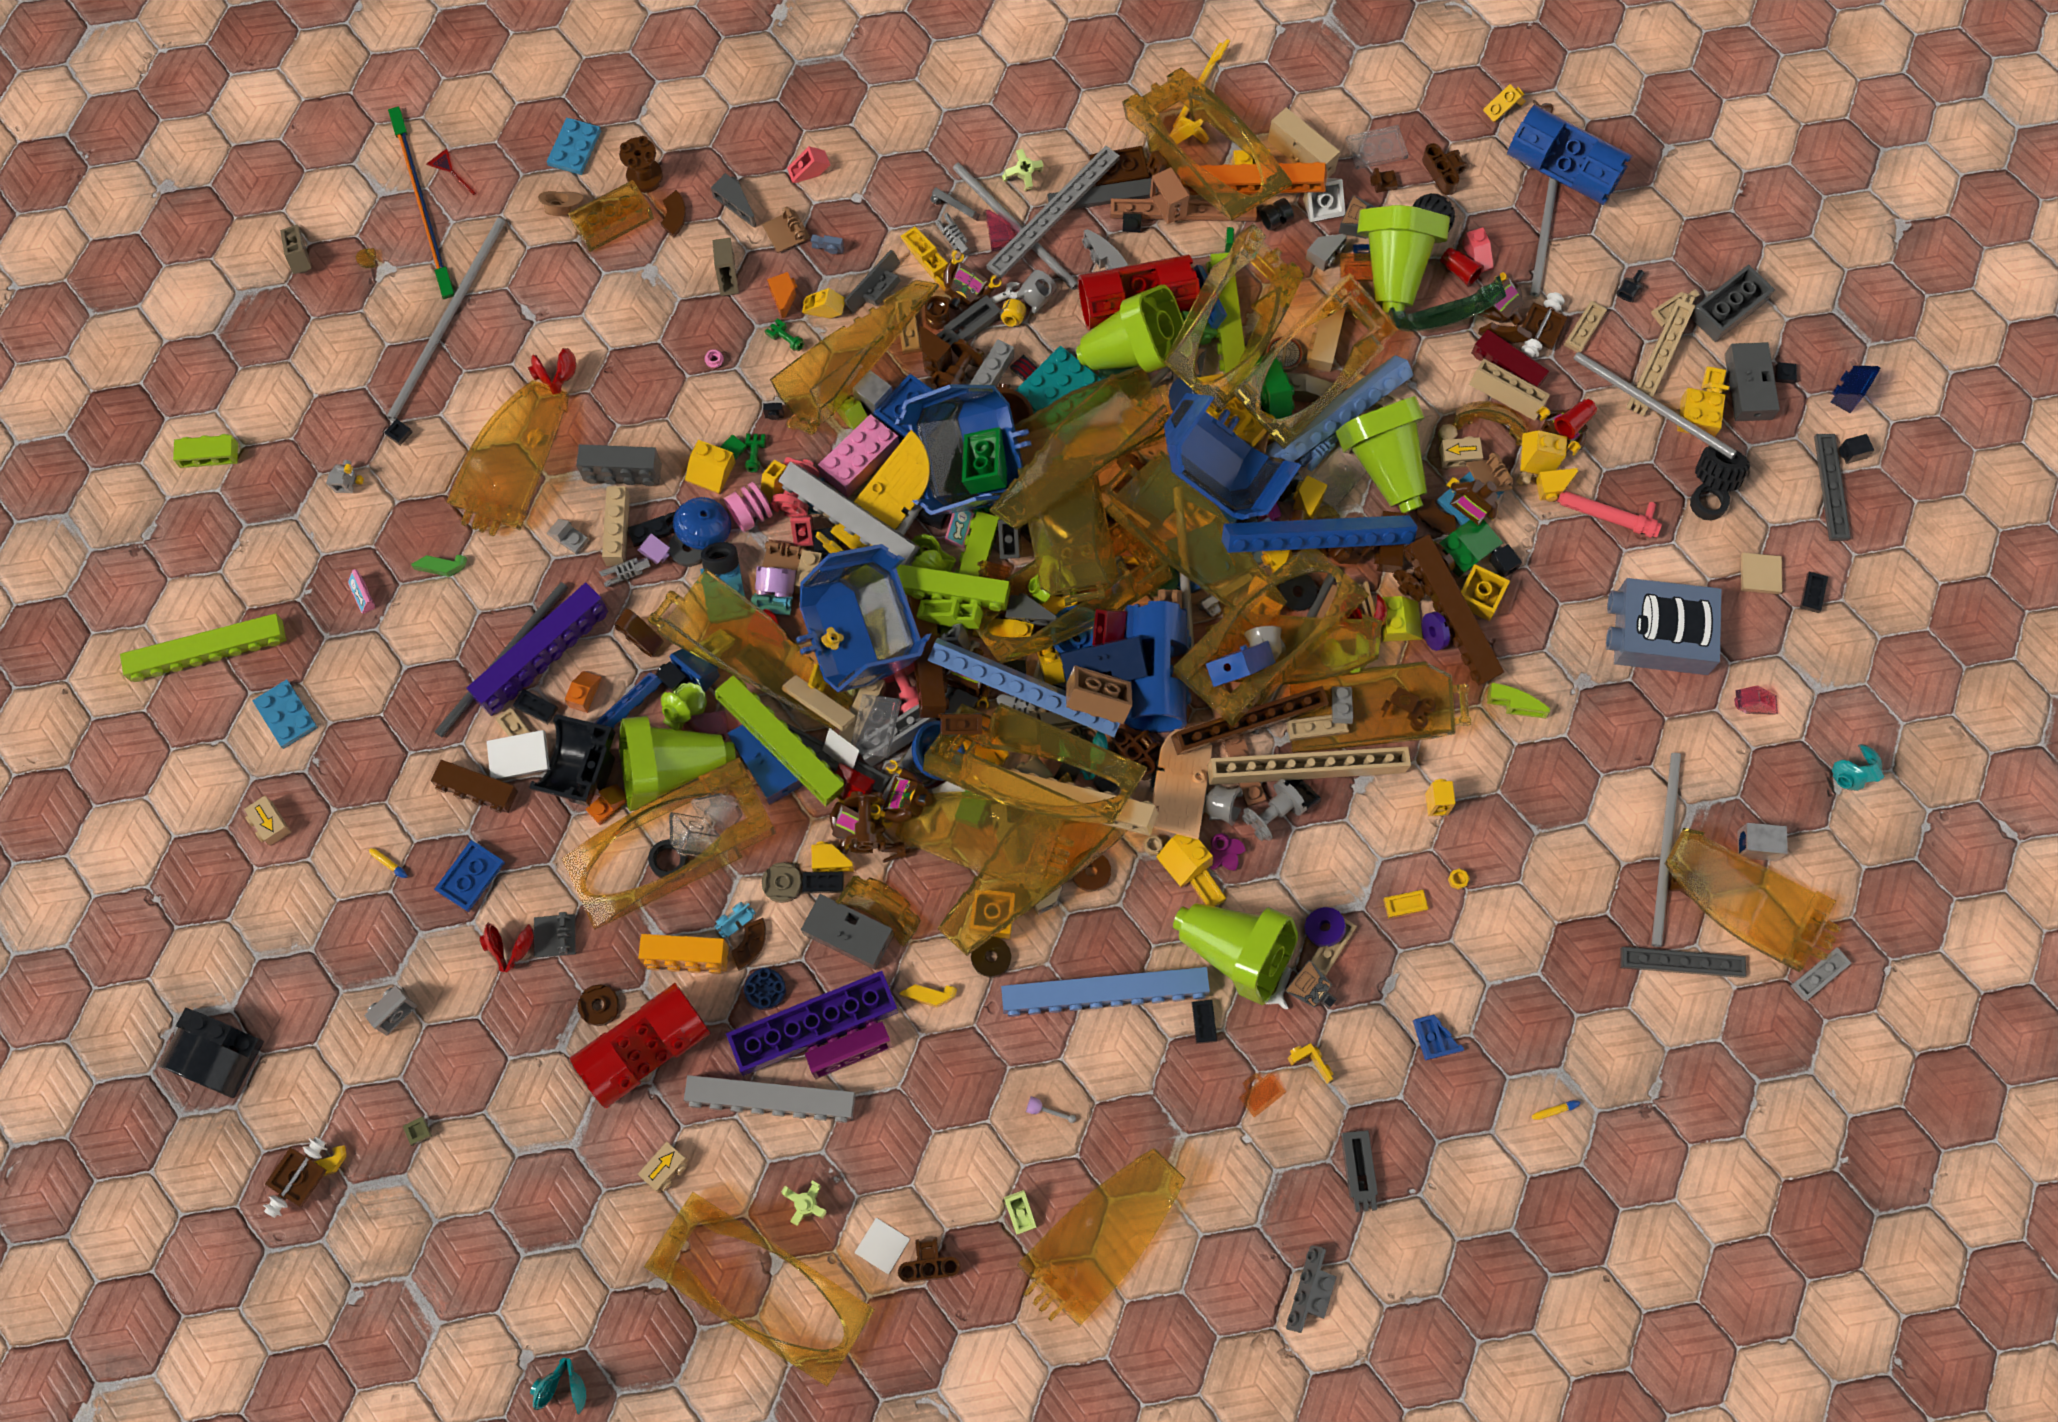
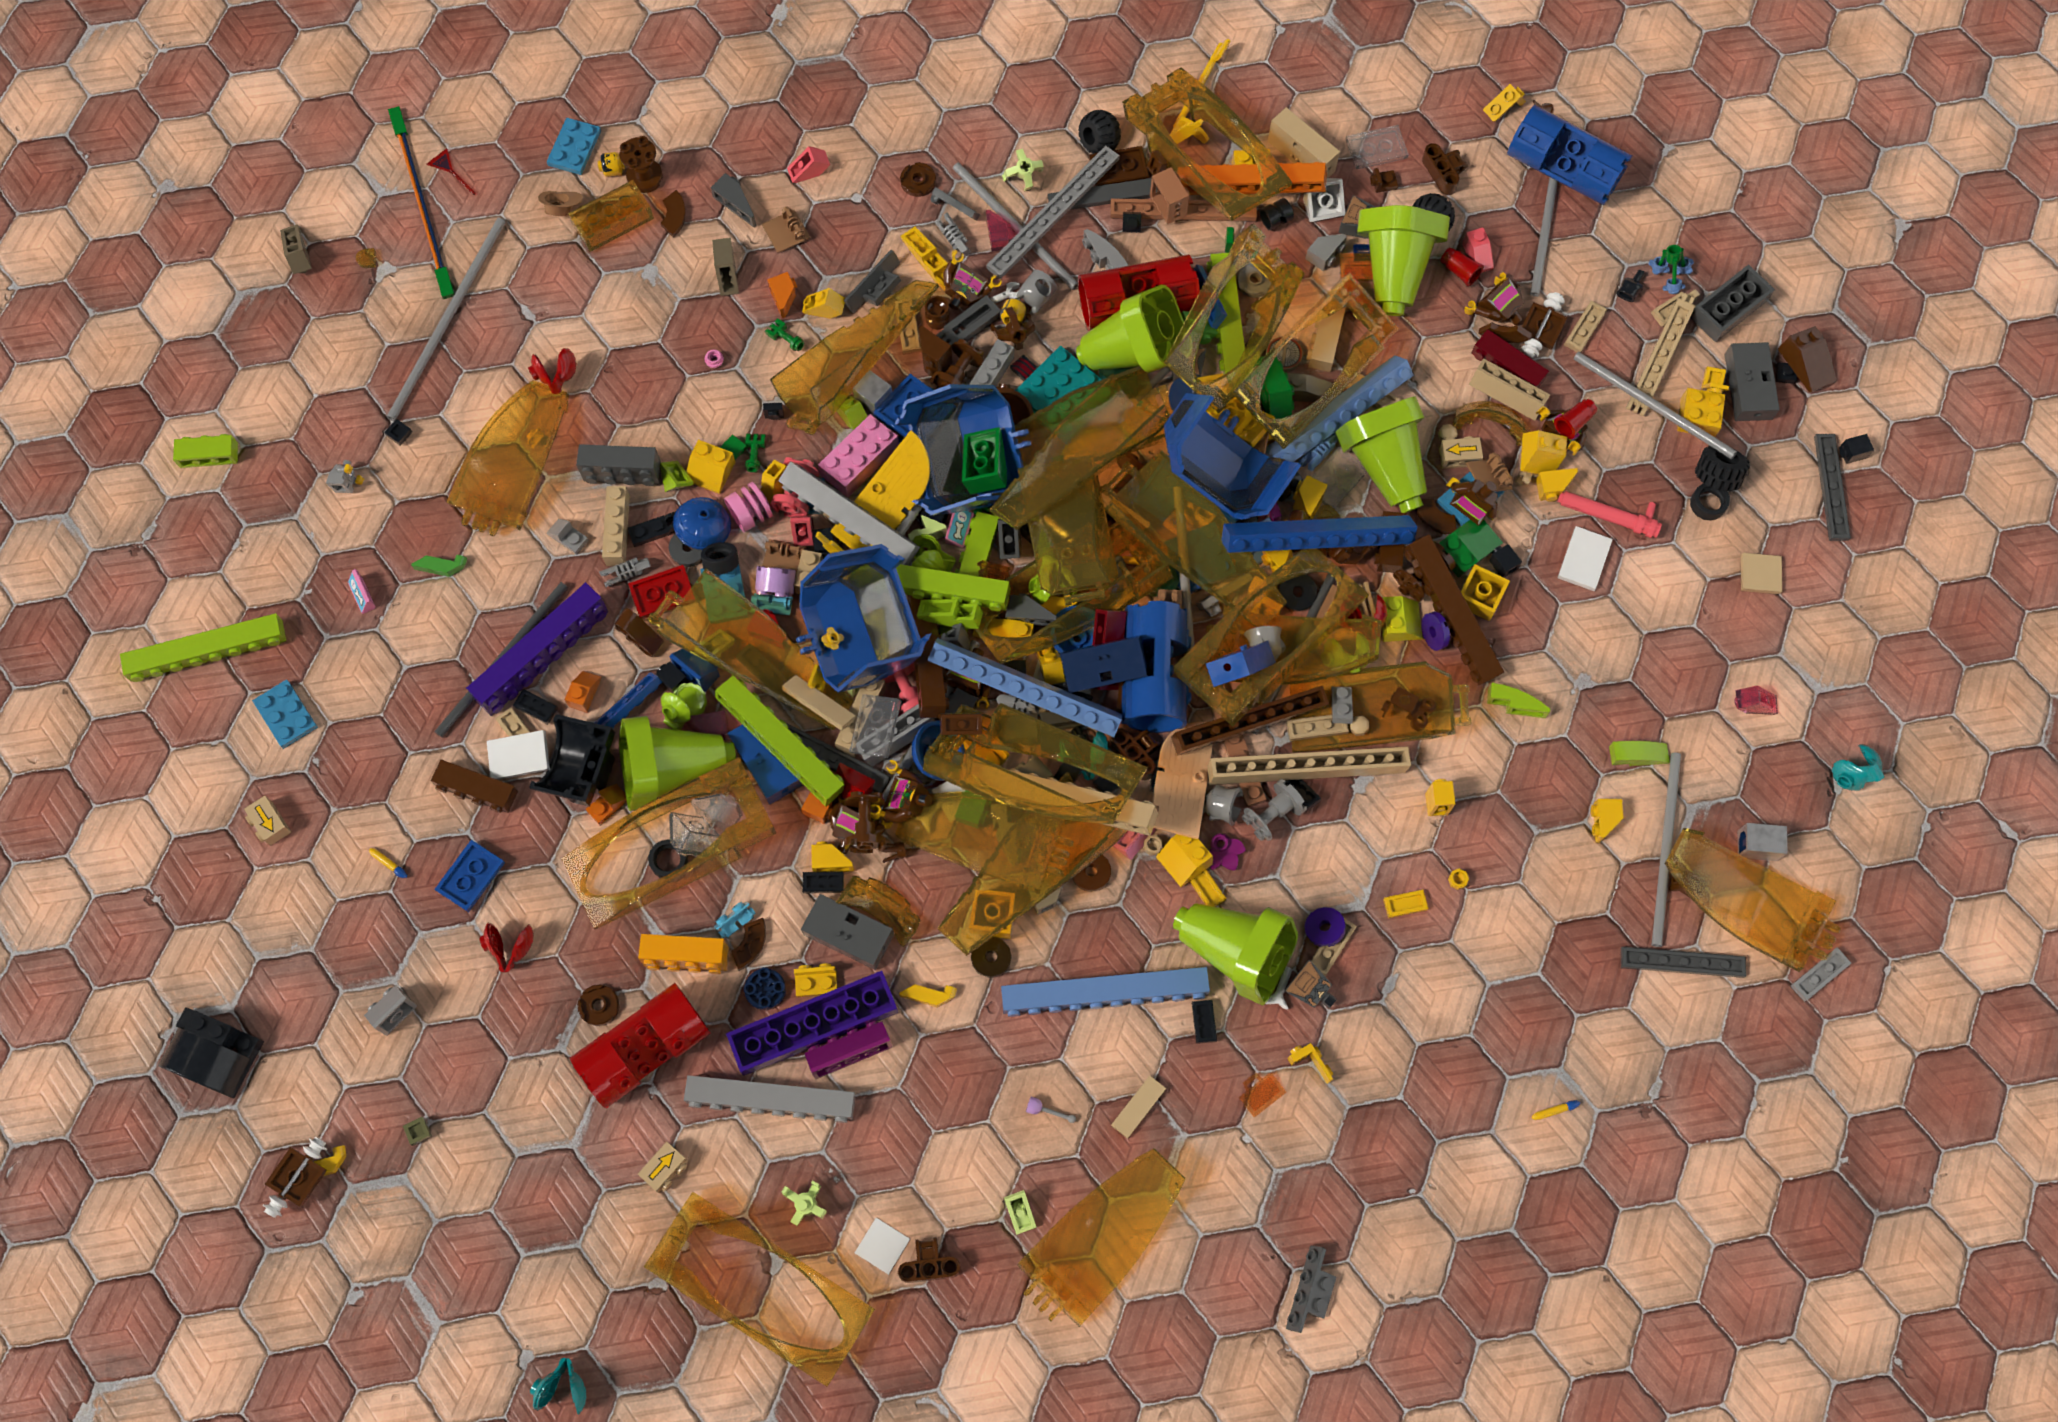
(554, 935): dark grey hinge -> none
(611, 164): none -> yellow head
(651, 591): none -> red plate
(654, 549): lavender brick -> none
(674, 476): none -> lime slope
(782, 882): dark tan tile -> none
(815, 980): none -> yellow bracket
(816, 810): none -> orange slope
(828, 243): sand blue plate -> none
(840, 749): white sticker -> none
(918, 188): none -> reddish brown tile
(930, 527): none -> yellowish green slope
(1015, 330): none -> reddish brown piece
(1098, 694): medium nougat brick -> none
(1099, 130): none -> black wheel
(1131, 843): none -> bright pink slope
(1138, 1107): none -> tan tile
(1250, 288): none -> light grey tile
(1359, 726): none -> tan tile
(1359, 1162): dark grey hinge -> none
(1434, 1038): blue wing -> none
(1449, 312): clear green windscreen -> none
(1584, 558): none -> white tile
(1607, 816): none -> yellow slope
(1638, 753): none -> lime slope
(1665, 626): sand blue brick -> none
(1681, 265): none -> plant
(1809, 358): none -> reddish brown slope
(1814, 592): black plate -> none
(1853, 386): clear blue slope -> none

